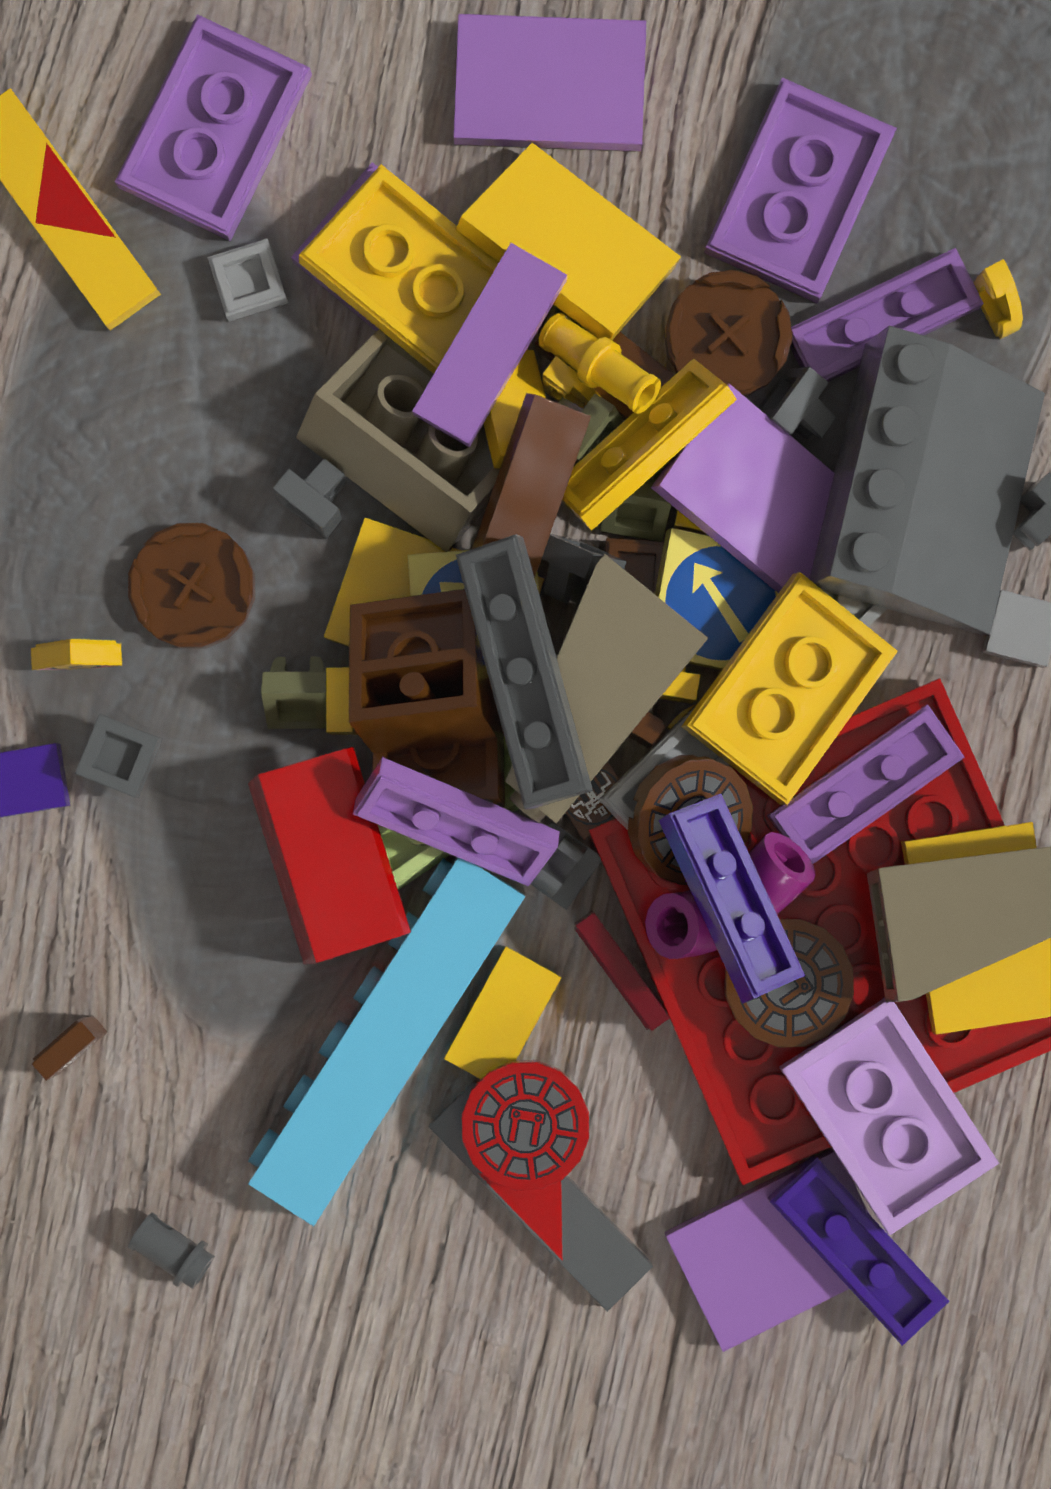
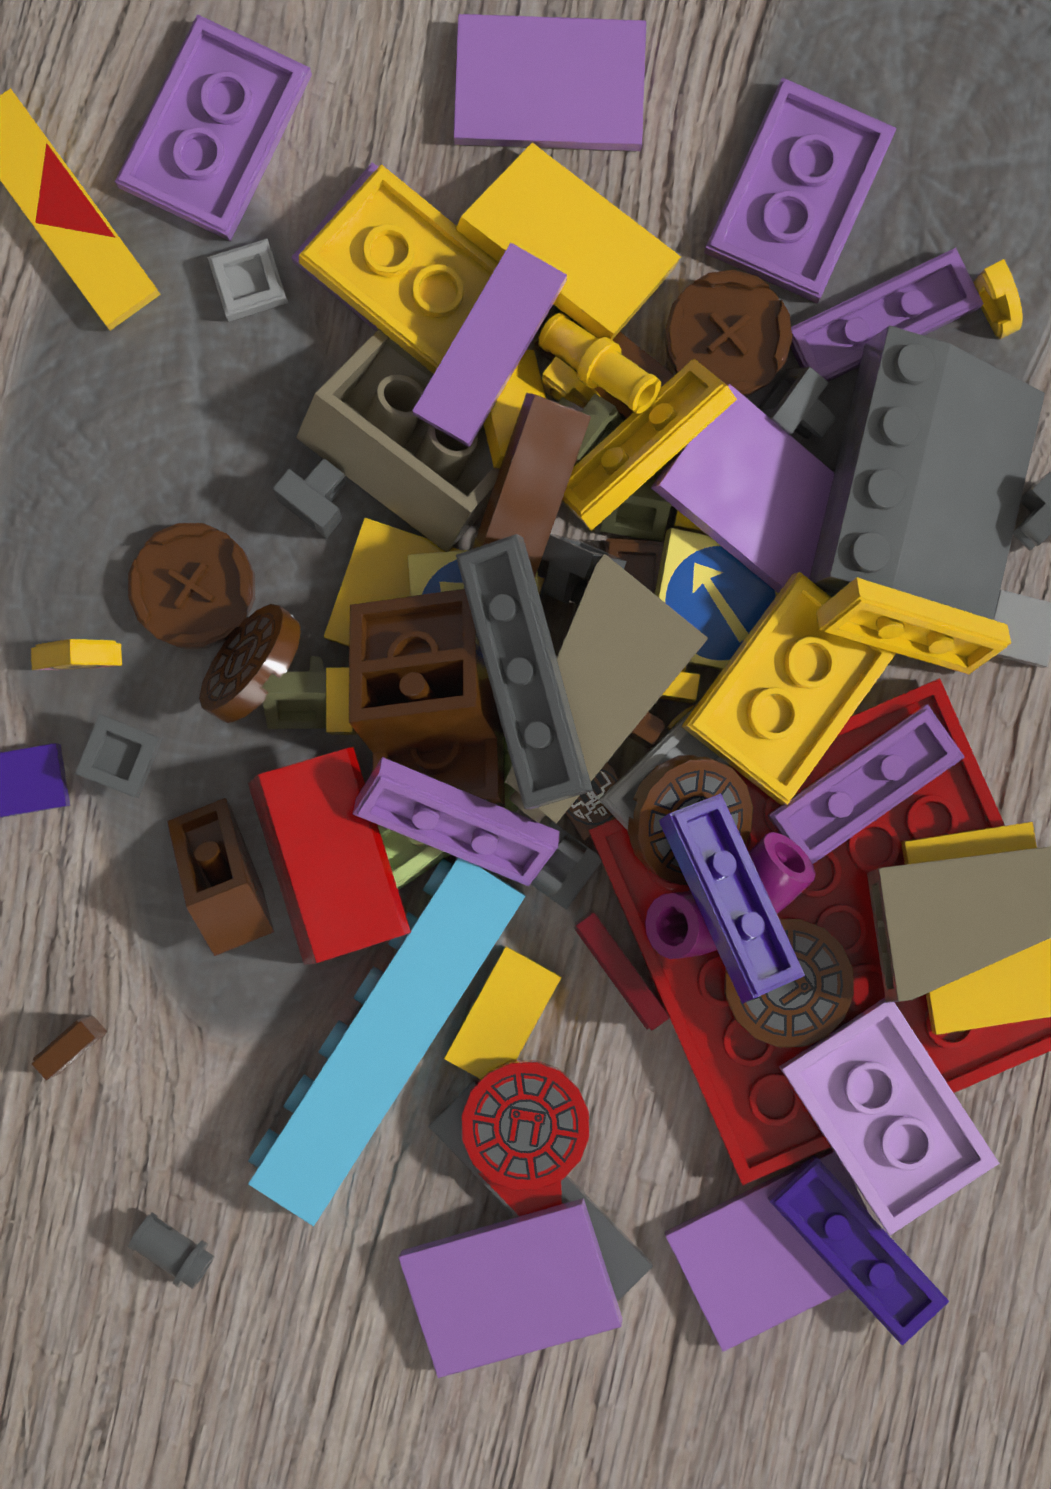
(219, 877): none -> reddish brown slope
(253, 652): none -> reddish brown tile
(510, 1288): none -> medium lavender tile
(912, 626): none -> yellow tile

